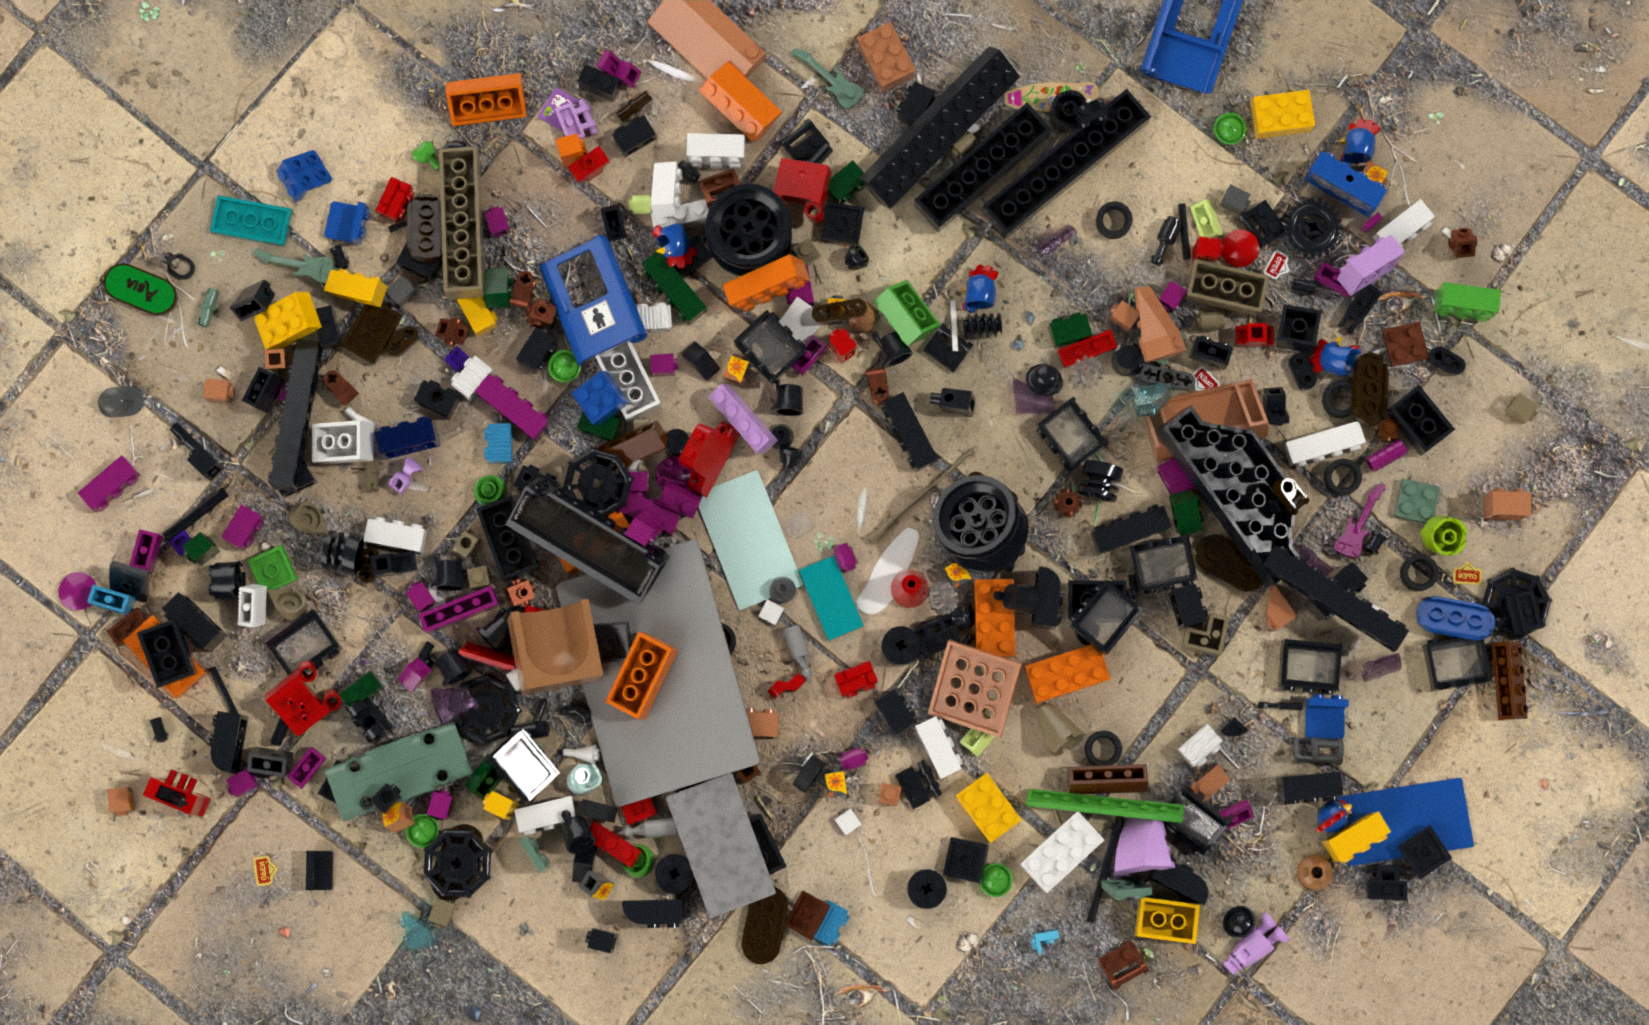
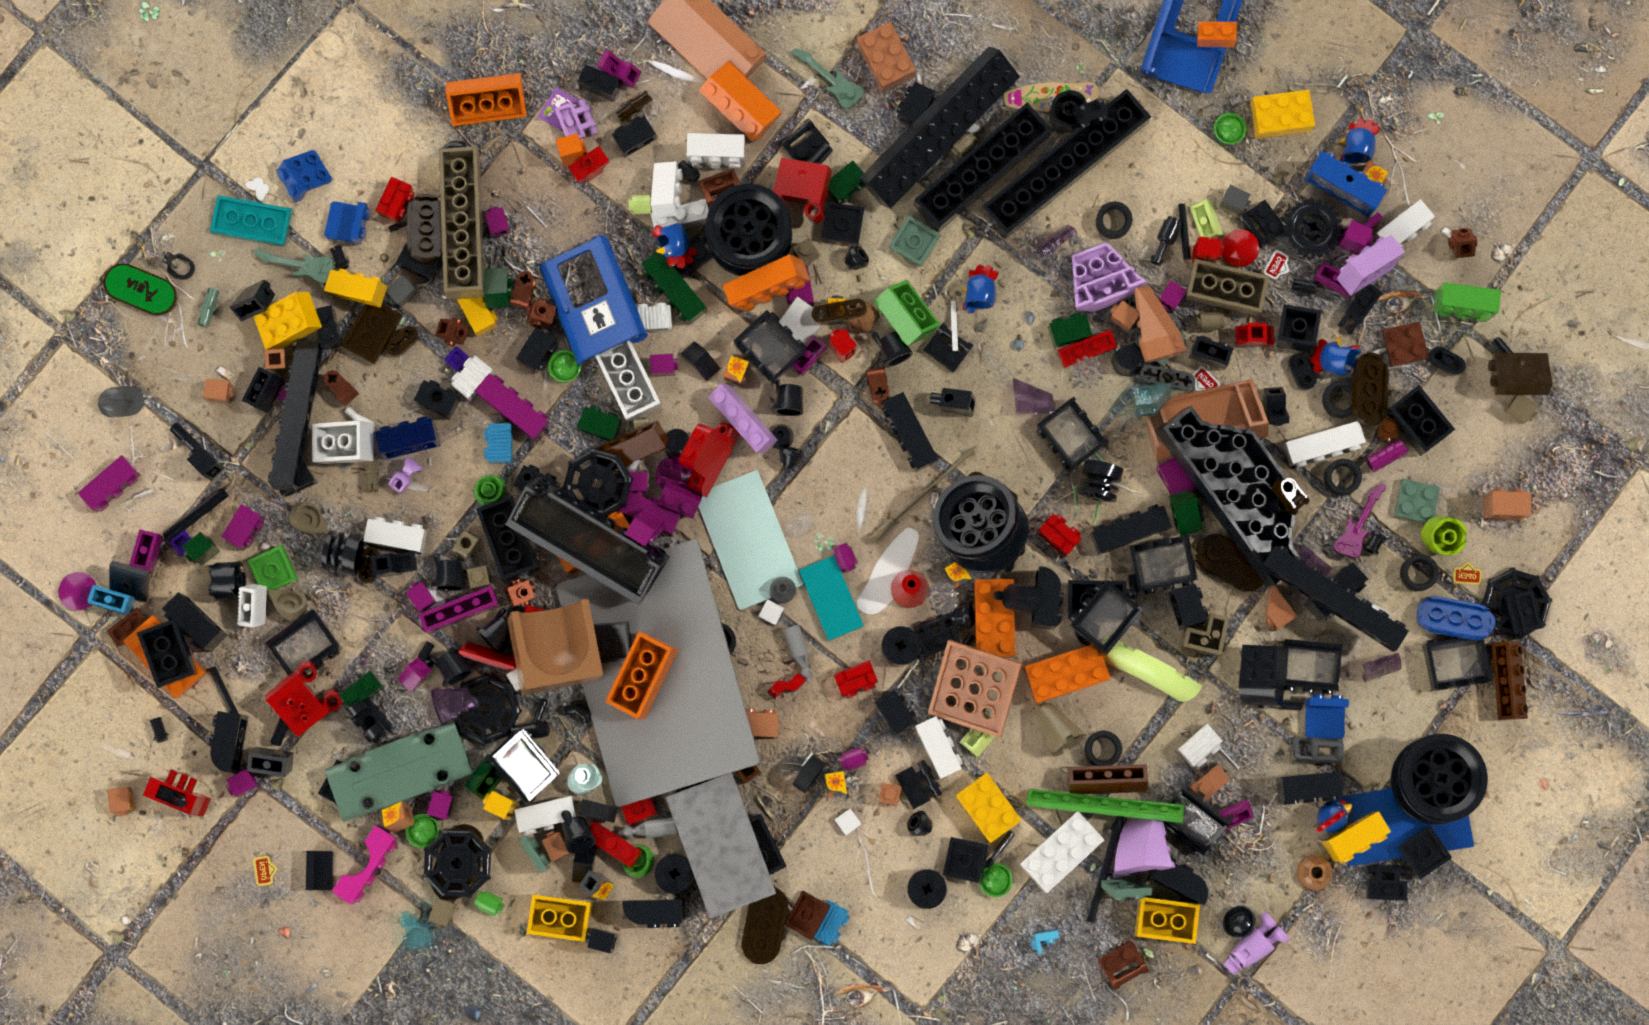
(260, 188): none -> white sticker
(306, 767): magenta brick -> none
(378, 801): black brick -> none
(379, 844): none -> dark pink arch
(426, 154): bright green rock -> none
(489, 903): none -> bright green brick
(555, 845): none -> nougat brick
(559, 917): none -> yellow brick
(588, 753): white cone -> none
(600, 398): blue brick -> none
(613, 222): black slope -> none
(914, 241): none -> sand green plate
(919, 824): none -> black cone
(982, 325): black piece -> none
(999, 849): none -> black piece
(1044, 379): black hat -> none
(1059, 534): none -> red brick
(1063, 508): copper brick -> none
(1102, 278): none -> lavender wedge
(1153, 672): none -> yellowish green brick
(1216, 34): none -> orange brick
(1234, 728): black tile -> none
(1262, 675): none -> black brick
(1356, 237): none -> magenta brick
(1471, 778): none -> black wheel
(1519, 371): none -> dark brown piece

